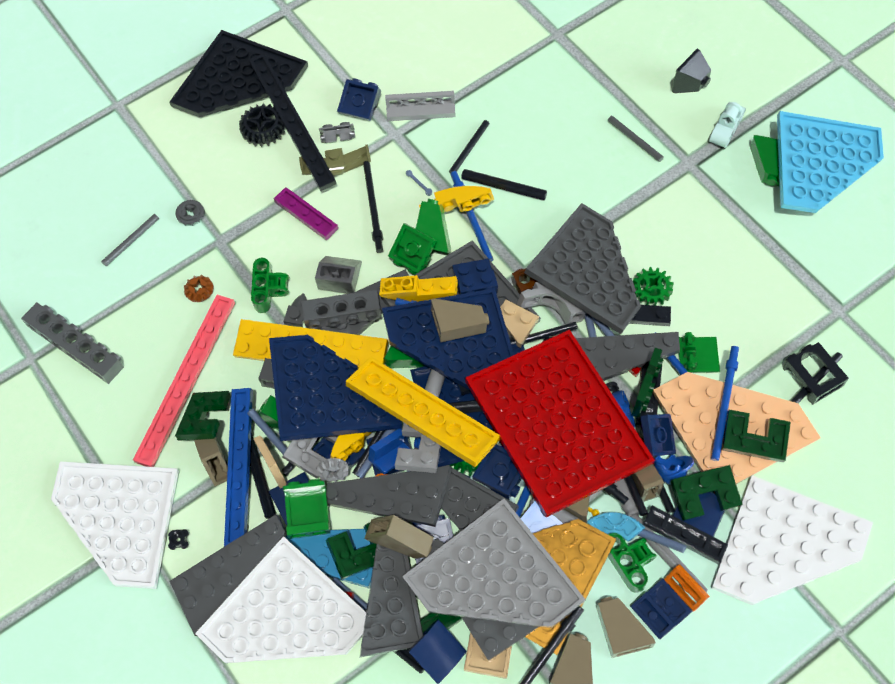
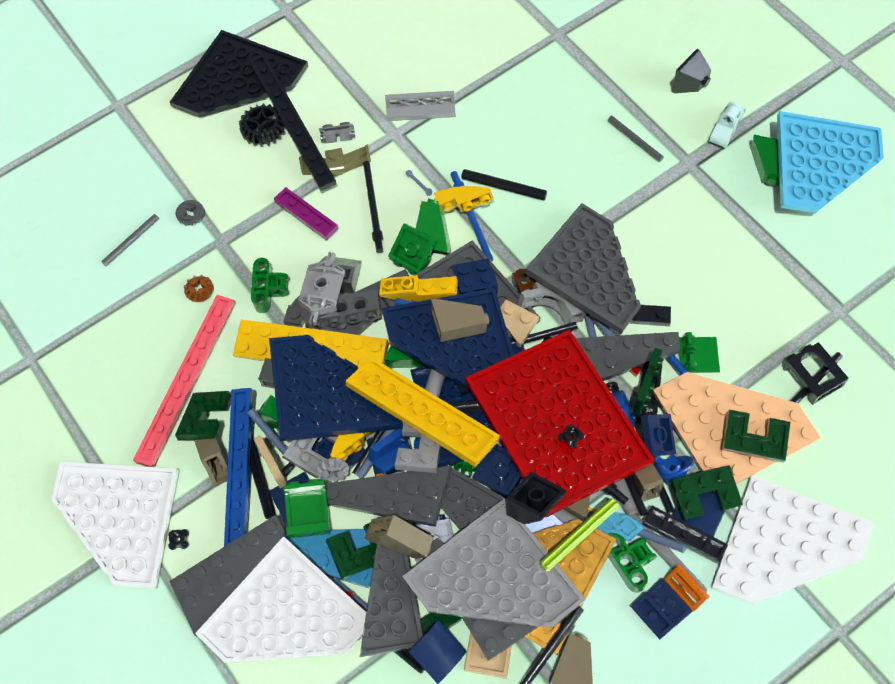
(106, 370): dark grey brick -> none
(321, 299): none -> light grey plate
(359, 99): dark blue plate -> none
(469, 146): black bar -> none
(533, 499): none -> black slope
(571, 430): none -> black plate
(579, 534): none -> lime axle
(622, 629): dark tan slope -> none
(652, 285): green gear -> none
(731, 367): blue bar -> none

